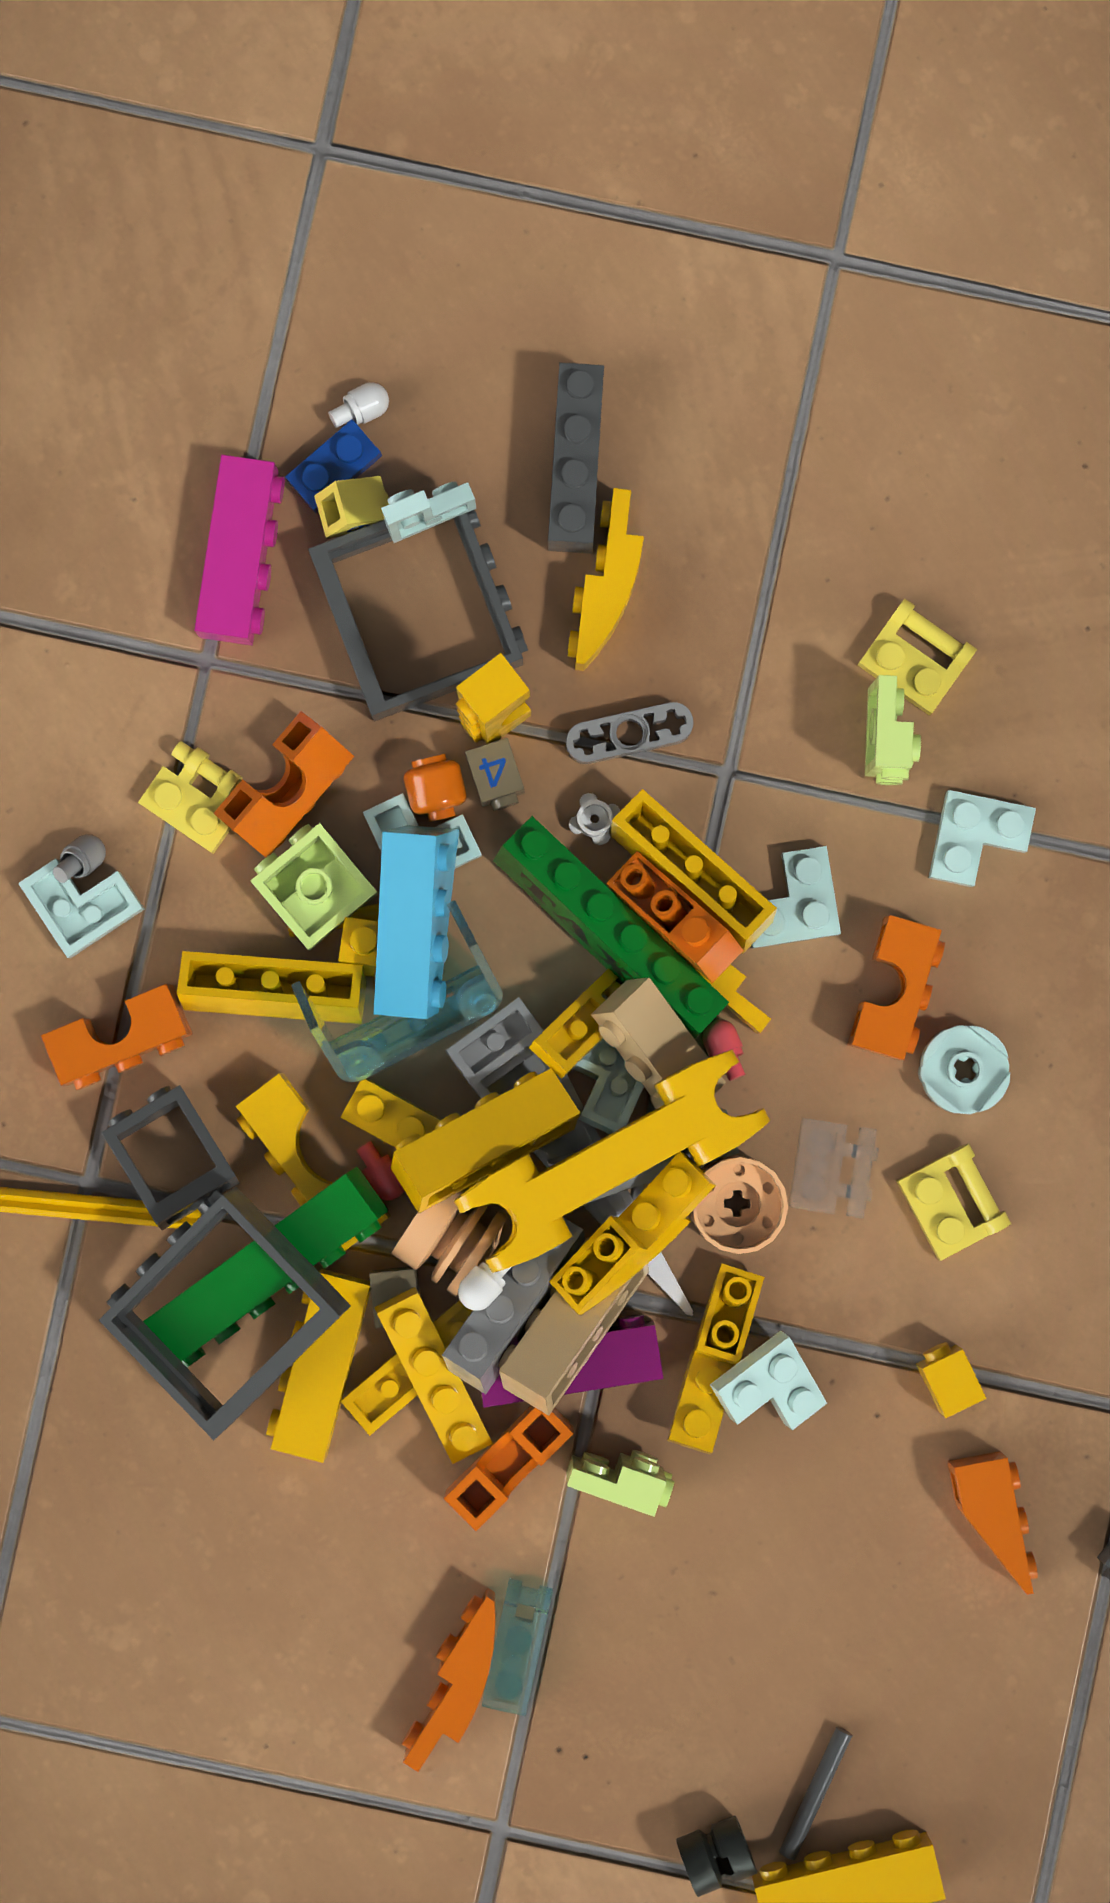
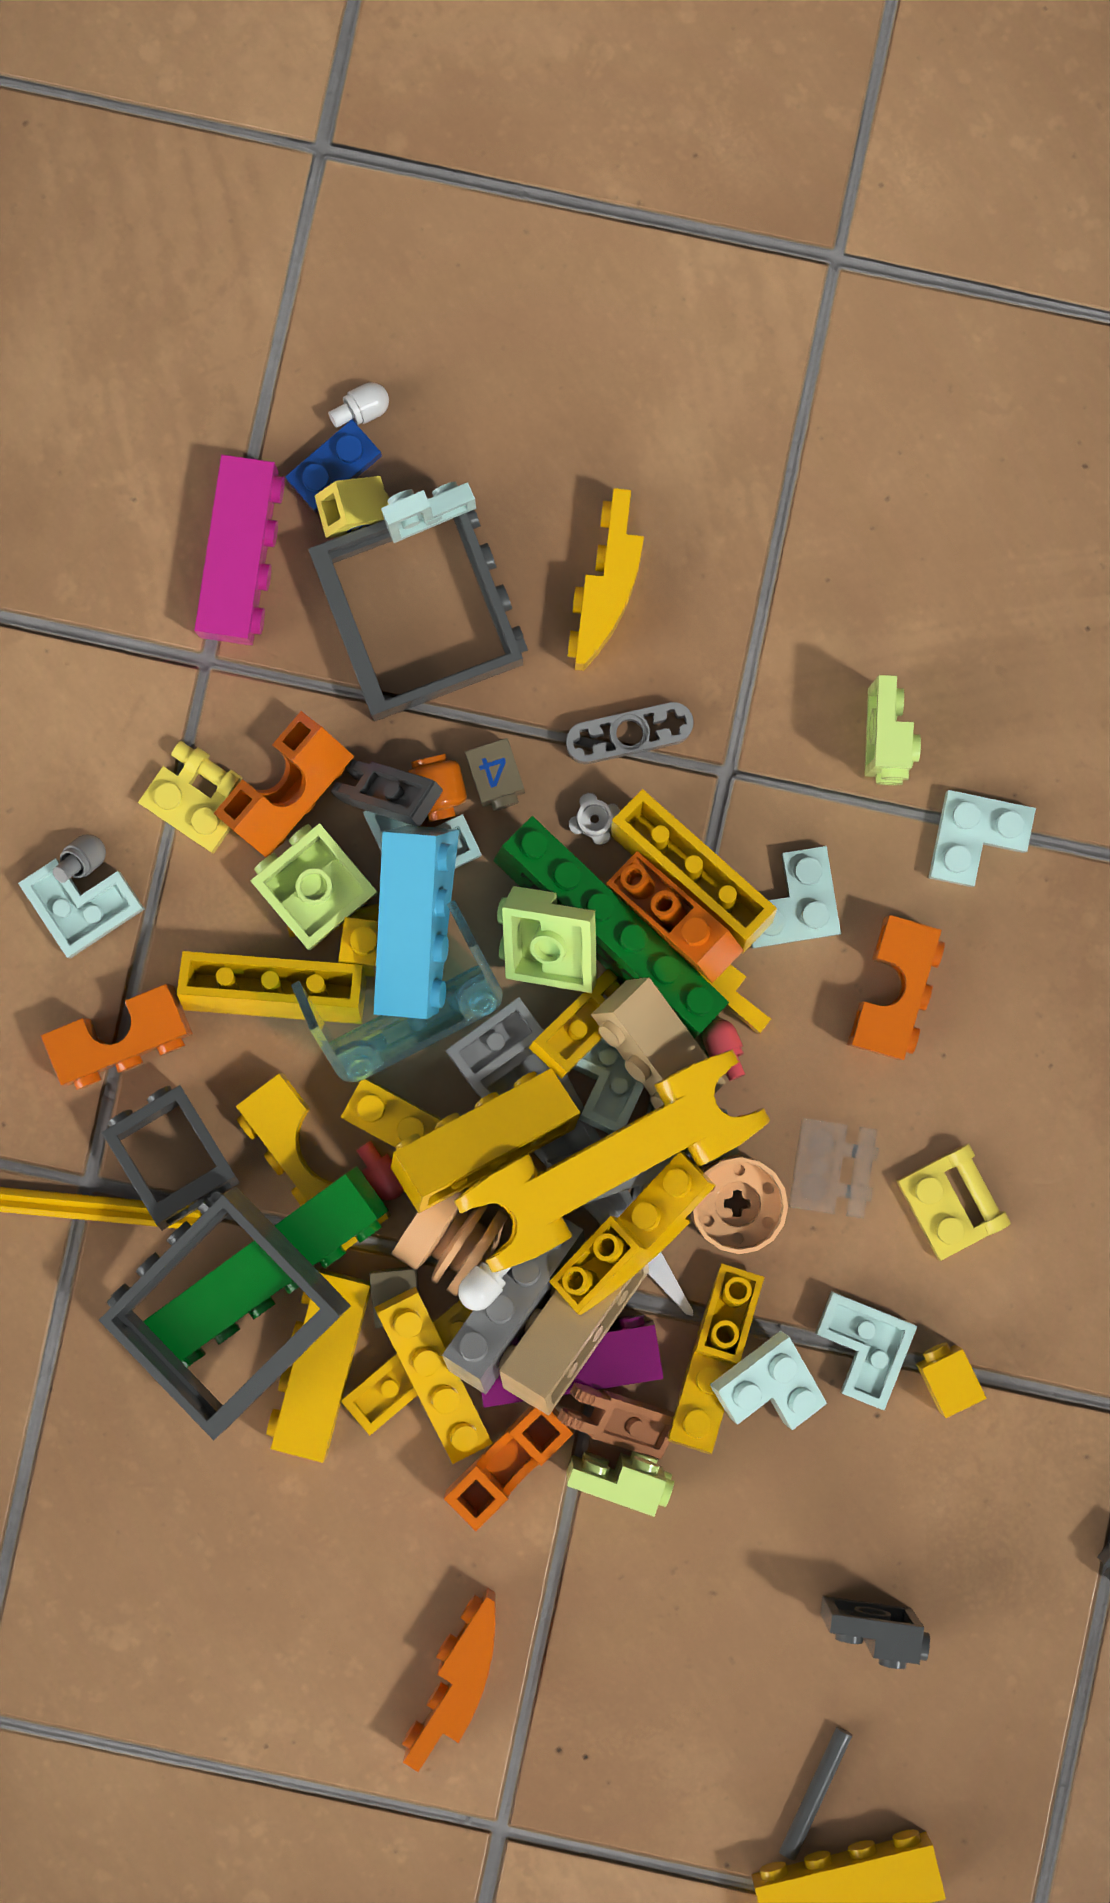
(389, 792): none -> dark grey hinge
(492, 701): yellow arch -> none
(516, 1649): clear light blue plate -> none
(547, 941): none -> yellowish green plate
(575, 458): dark grey brick -> none
(620, 1421): none -> nougat hinge
(716, 1856): pearl dark grey wheel -> none
(879, 1344): none -> light aqua plate
(888, 1631): none -> dark grey plate
(919, 676): light yellow plate -> none
(986, 1498): orange slope -> none
(990, 1067): light aqua plate -> none

